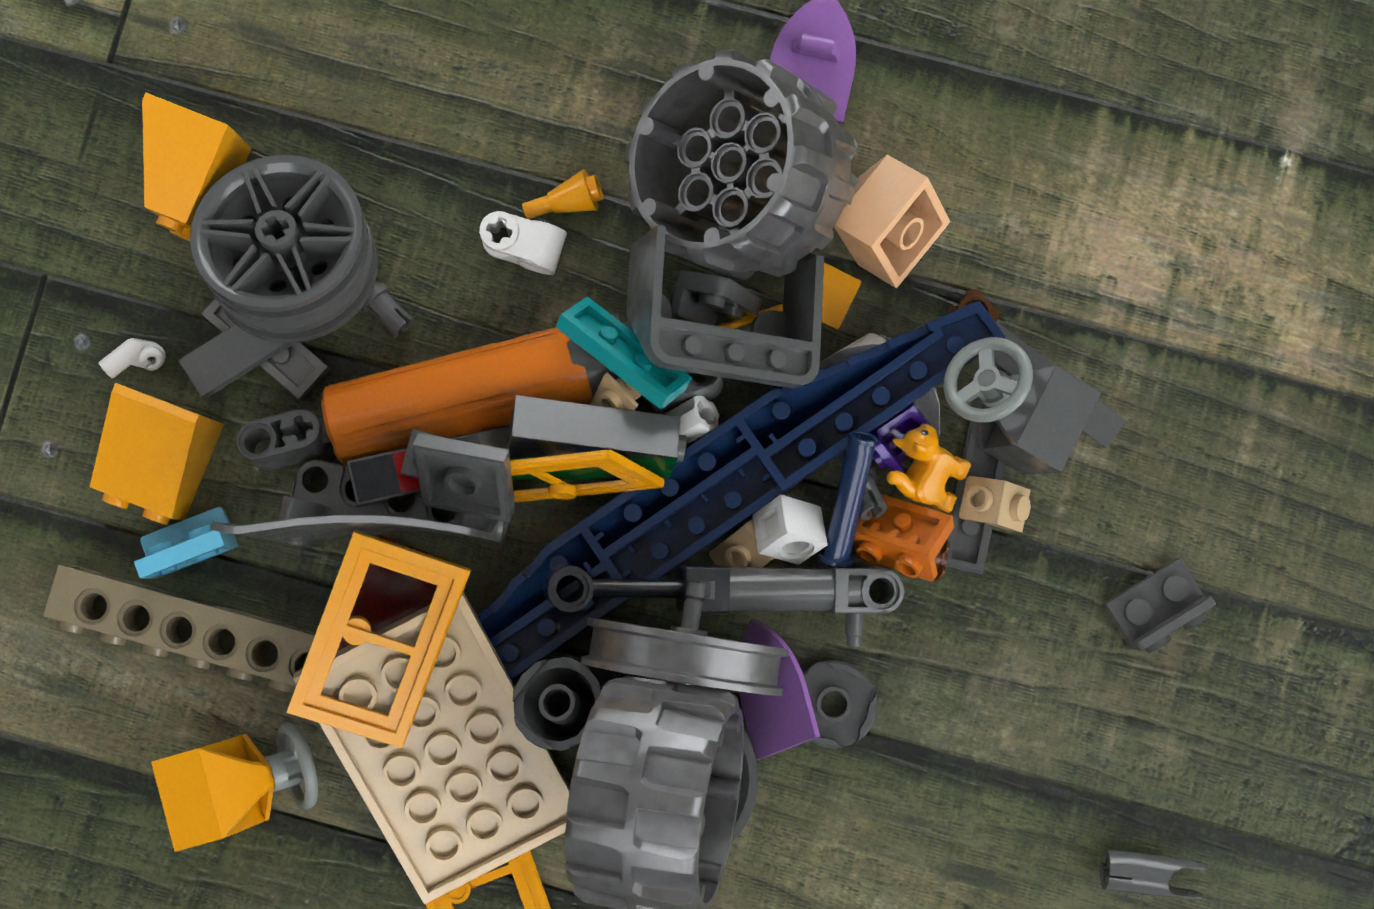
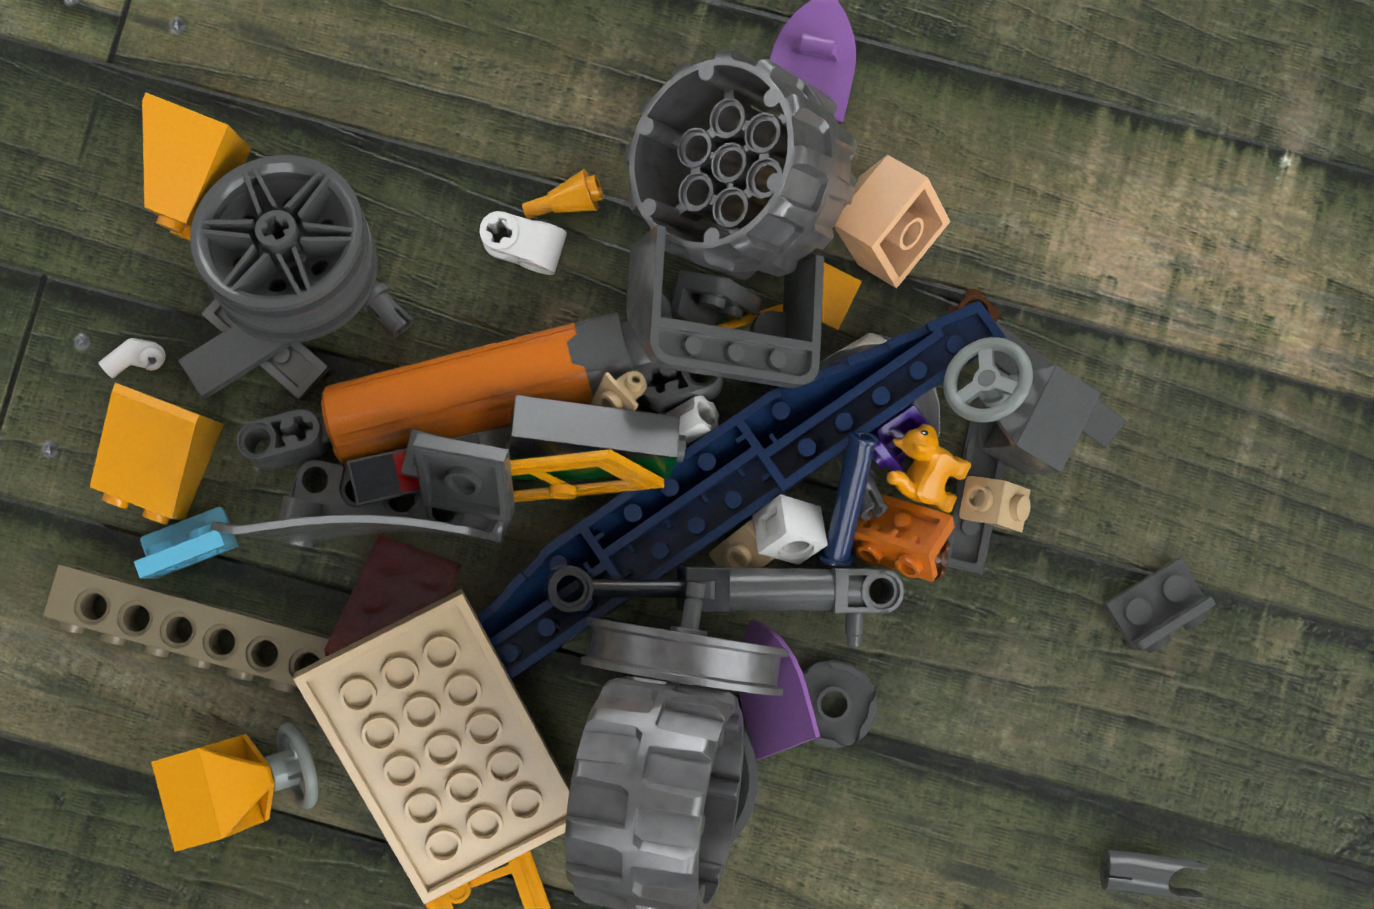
(356, 630): light orange door -> none
(555, 702): dark grey cone -> none
(620, 352): teal plate -> none

